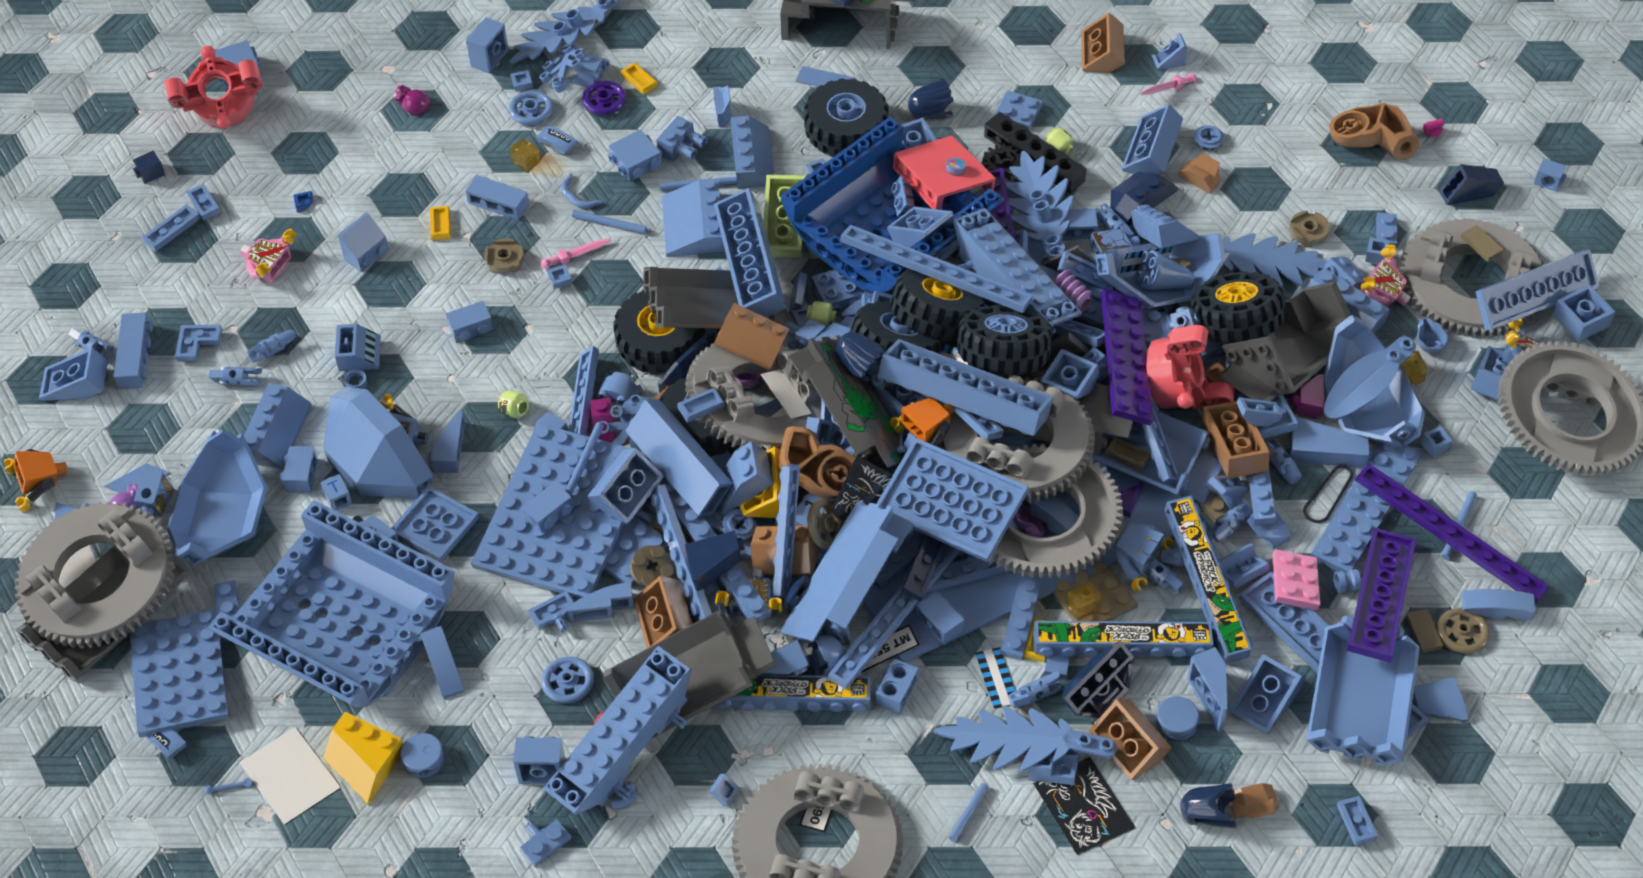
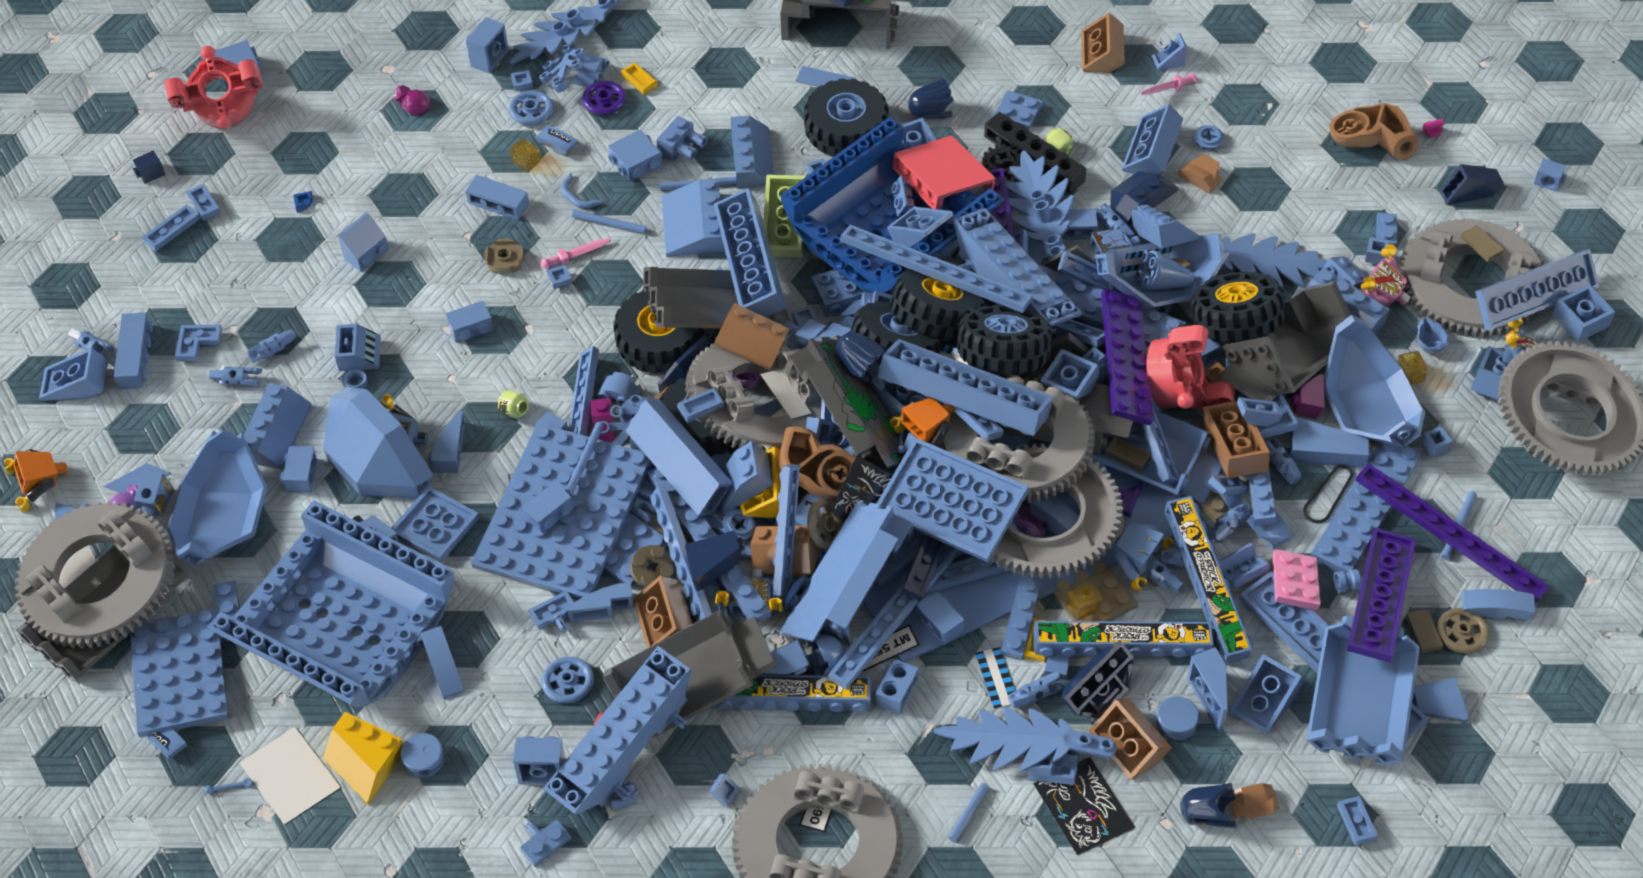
(268, 257): torso -> none
(336, 492): medium blue brick -> none
(440, 223): yellow tile -> none
(626, 485): medium blue slope -> none
(722, 105): medium blue slope -> none
(798, 292): medium blue tile -> none
(821, 313): yellowish green head -> none
(955, 166): medium blue tile -> none
(1074, 290): lavender piece -> none
(1184, 317): medium blue brick -> none
(1305, 236): dark tan plate -> none
(1367, 378): medium blue plant -> none

